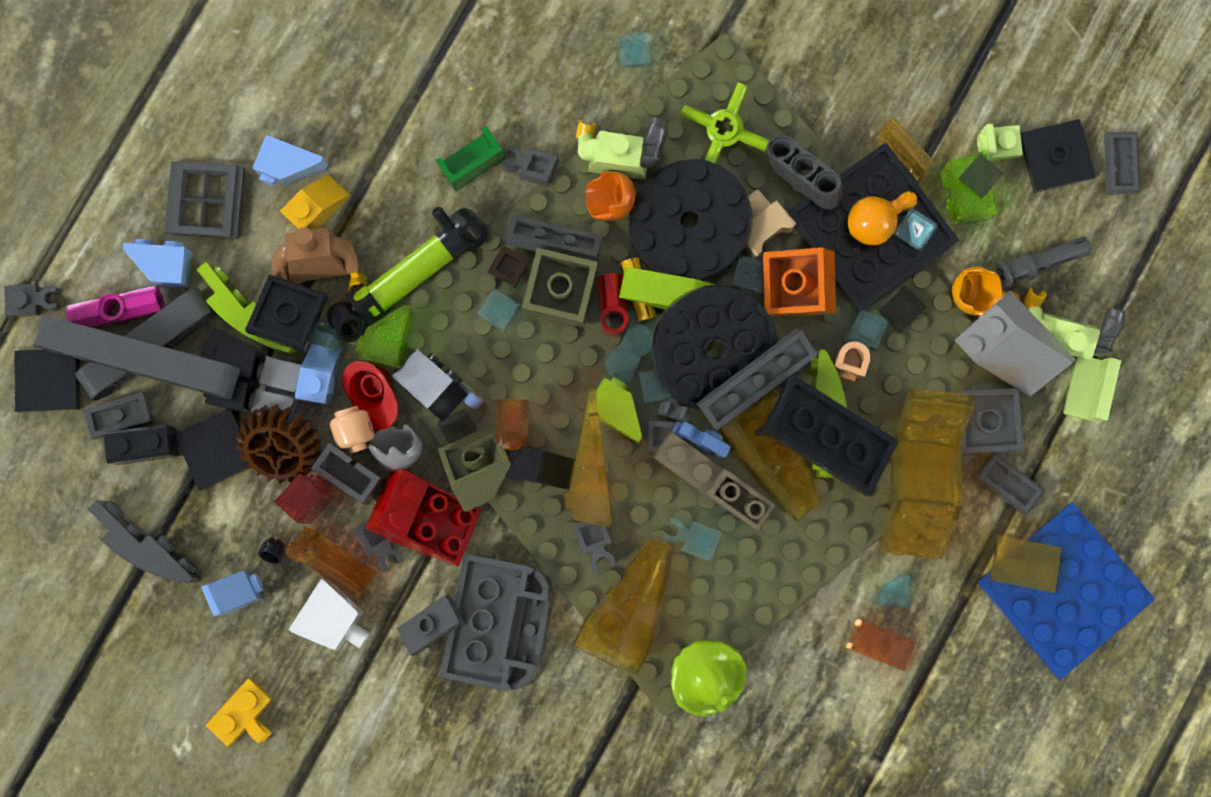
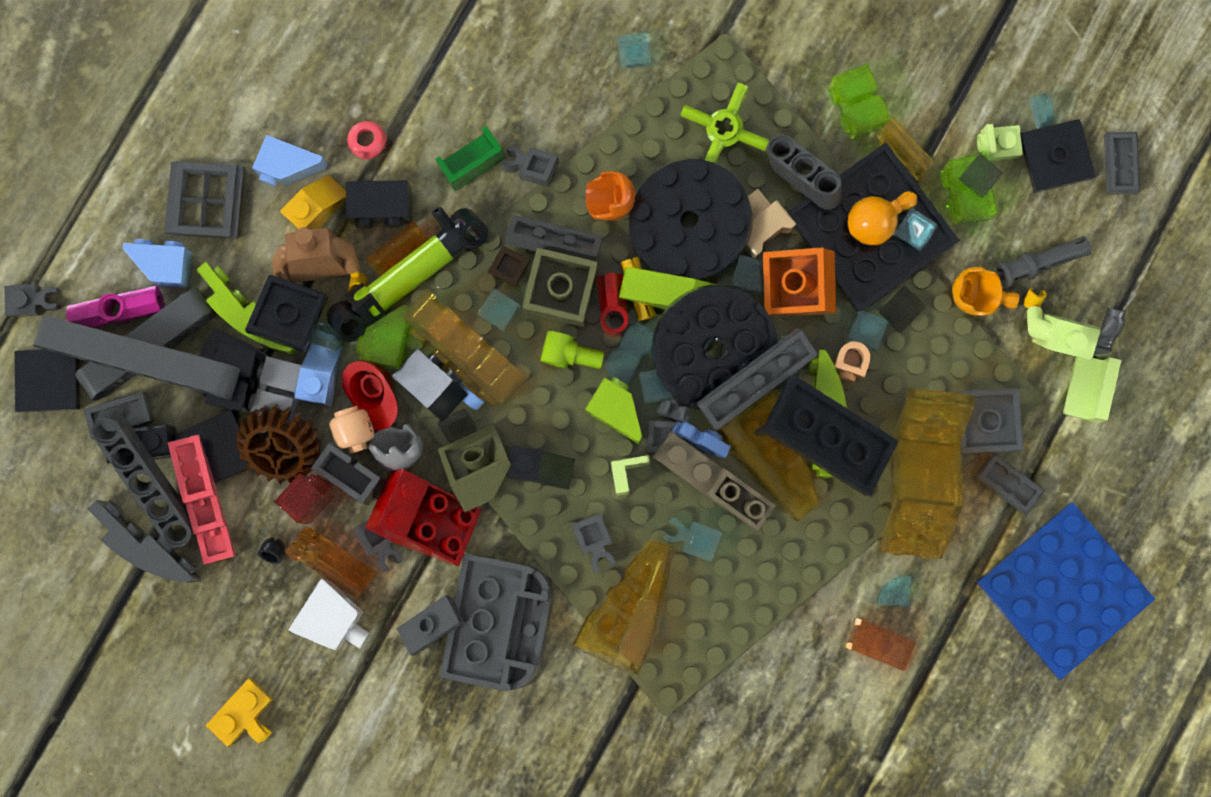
(142, 463): none -> dark grey beam
(201, 499): none -> coral slope
(233, 592): light blue slope -> none
(373, 149): none -> coral piece
(379, 202): none -> black piece
(396, 248): none -> clear orange plate
(463, 348): none -> clear yellow wedge
(513, 423): clear orange slope -> none
(562, 351): none -> lime pin
(588, 480): clear yellow wedge -> none
(619, 472): none -> yellowish green panel
(620, 151): yellowish green torso -> none
(708, 677): lime piece -> none
(859, 107): none -> clear neon green piece
(1014, 346): light grey slope -> none
(1026, 564): clear yellow plate -> none
(1042, 110): none -> clear light blue tile

